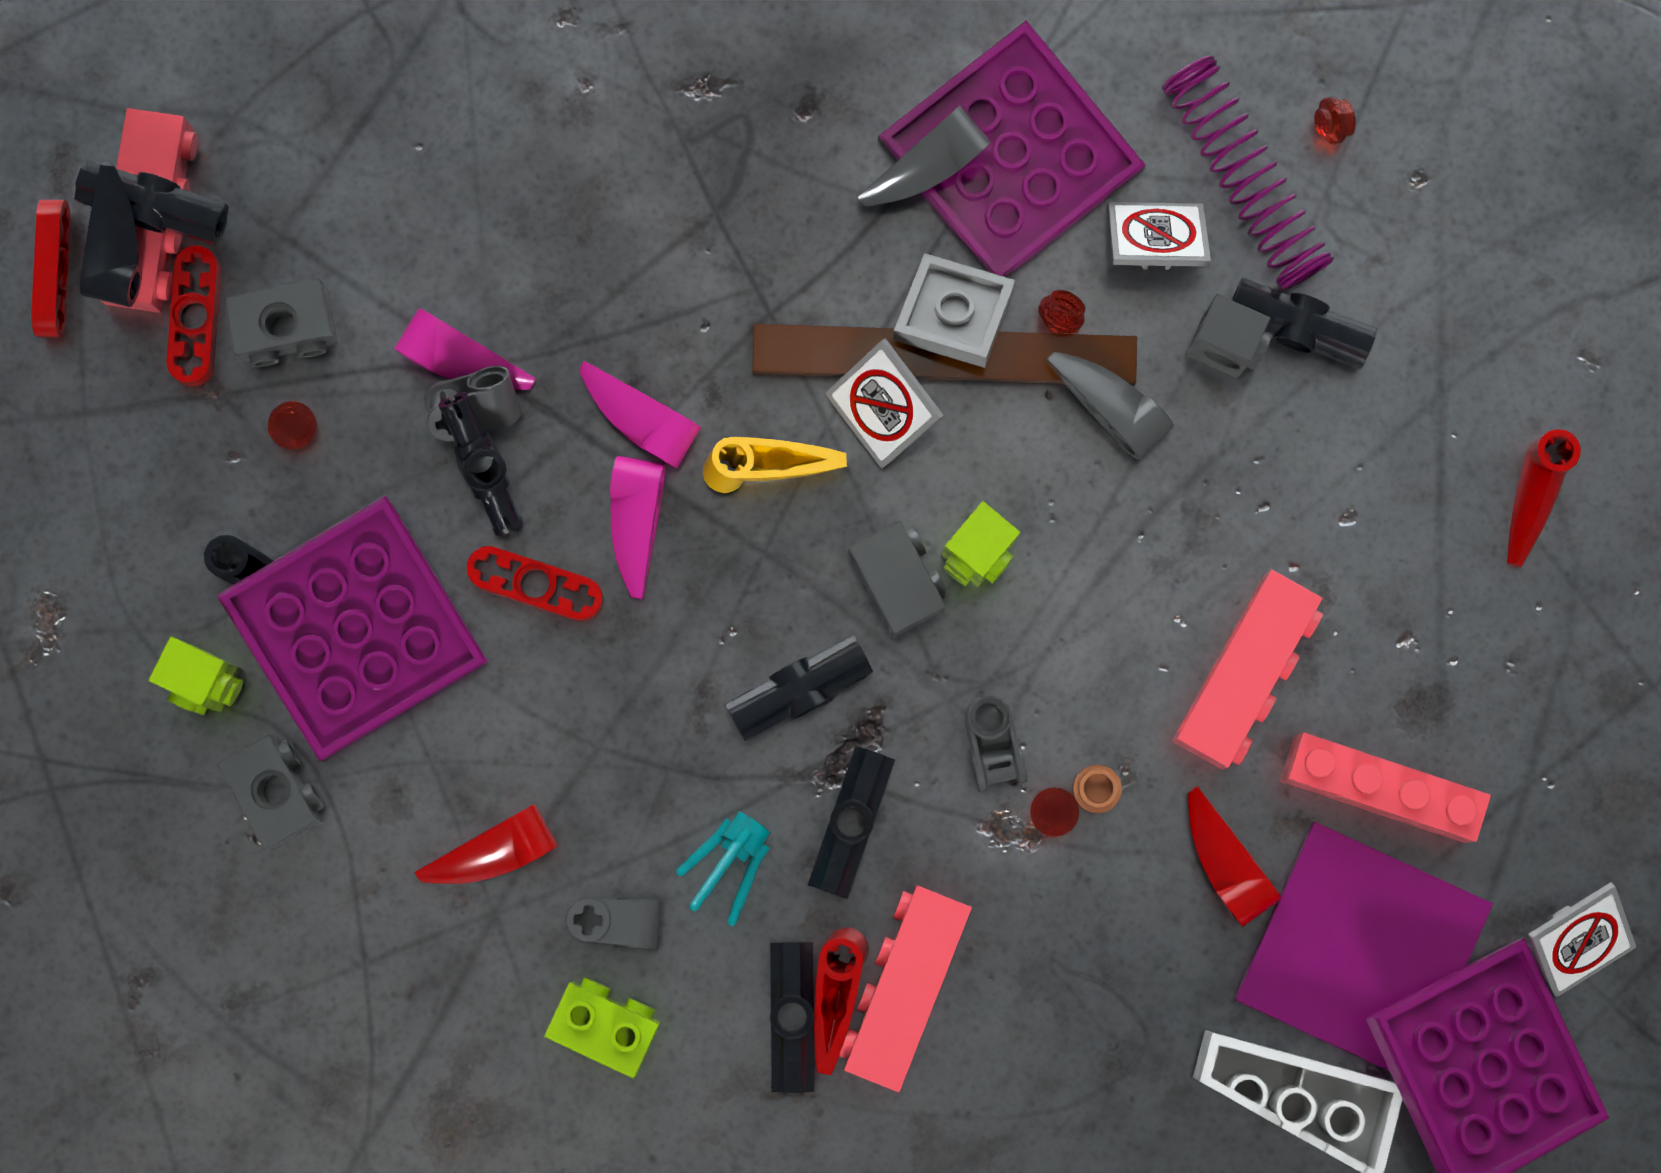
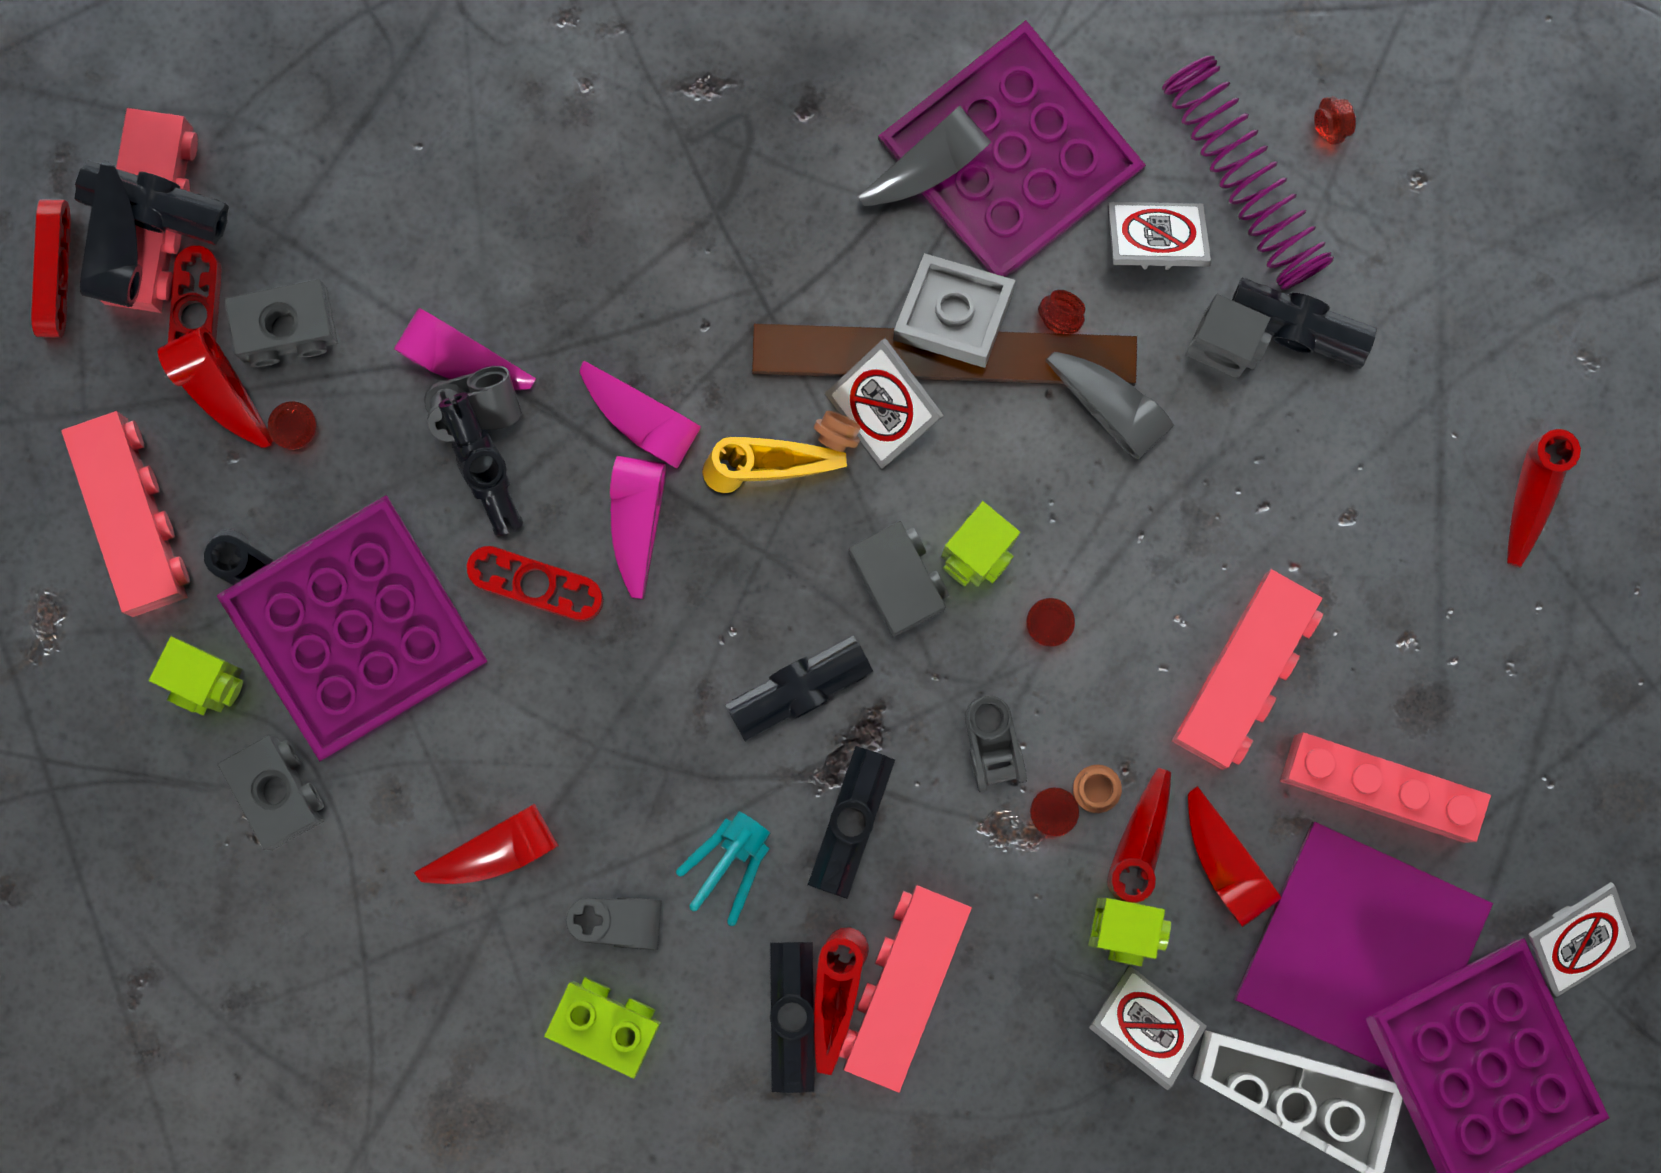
(125, 513): none -> coral brick
(208, 377): none -> red piece
(837, 431): none -> nougat plate
(1050, 622): none -> clear red plate
(1129, 930): none -> lime brick
(1142, 840): none -> red piece
(1148, 1027): none -> piece

